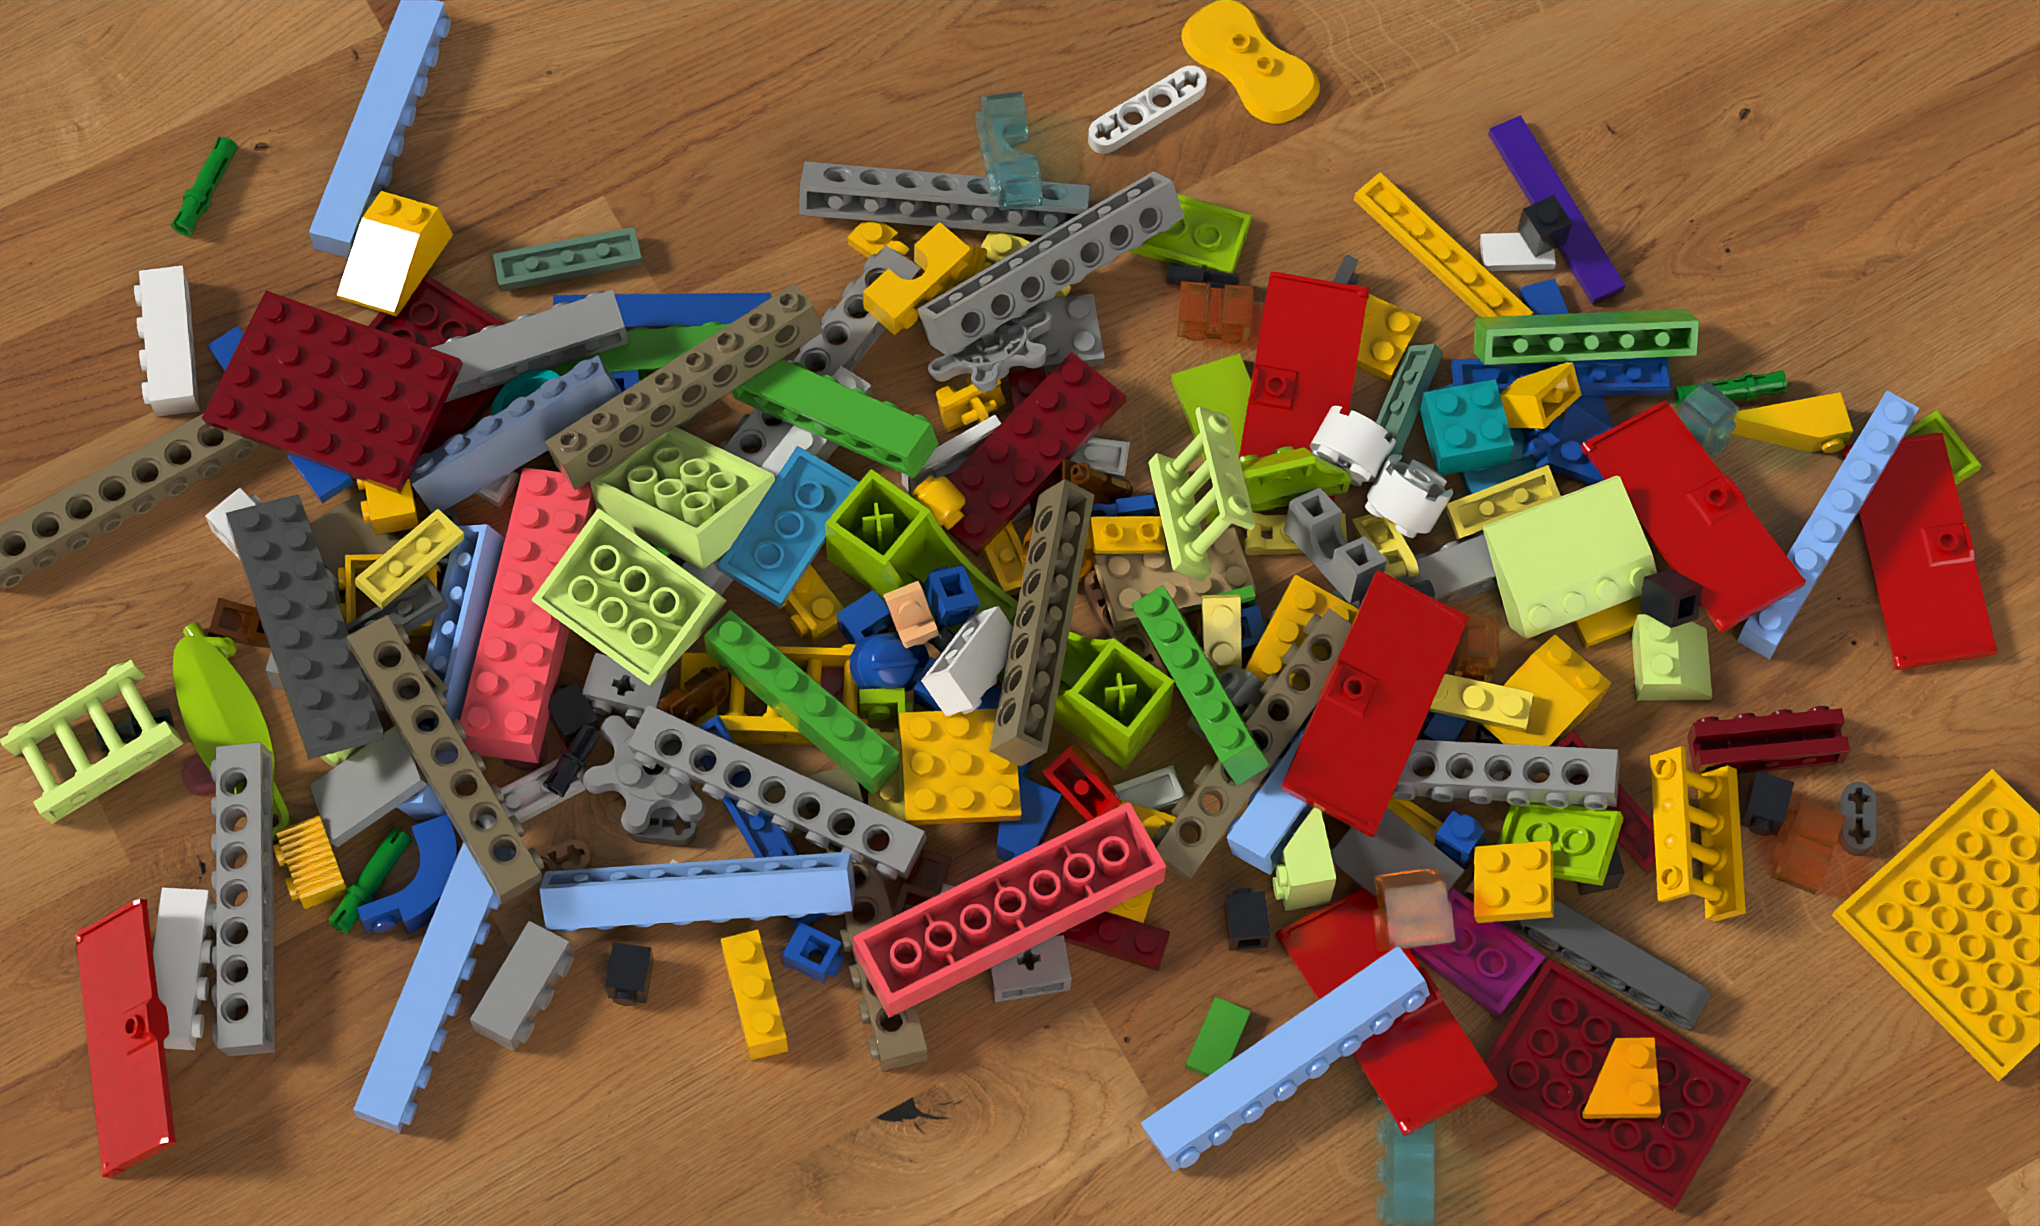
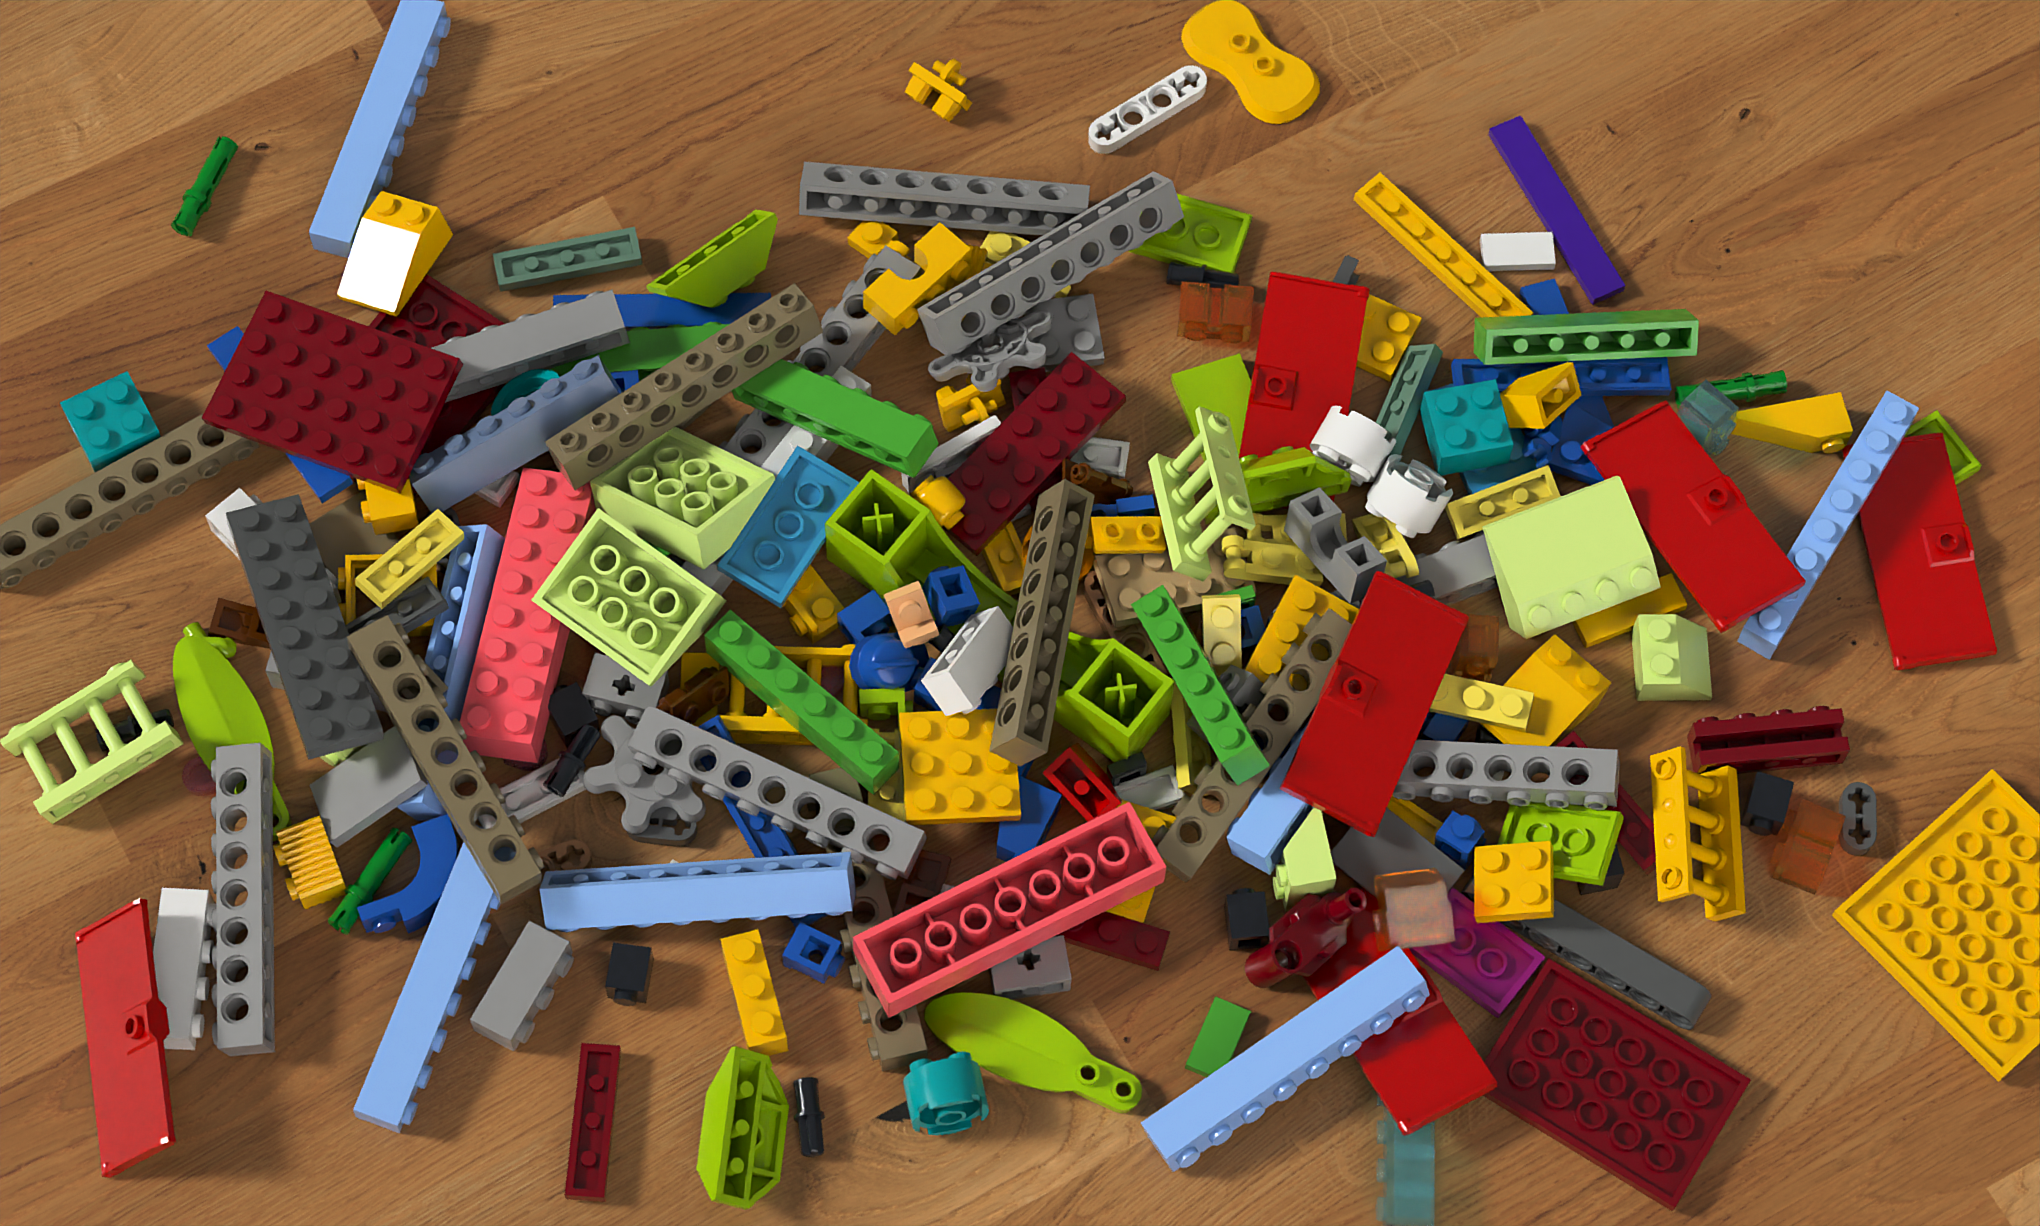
(110, 421): none -> teal brick
(168, 341): white brick -> none
(593, 1122): none -> dark red plate
(721, 264): none -> lime wedge
(742, 1130): none -> lime wedge
(809, 1116): none -> black axle
(924, 82): none -> yellow hips
(945, 1094): none -> teal brick
(1011, 174): clear light blue arch -> none
(1027, 1048): none -> lime plant
(1128, 769): none -> black tile
(1190, 749): none -> light yellow plate
(1267, 562): none -> light yellow plate
(1305, 937): none -> dark red piece
(1544, 226): black brick -> none
(1626, 1082): light orange wing -> none
(1670, 598): black brick -> none

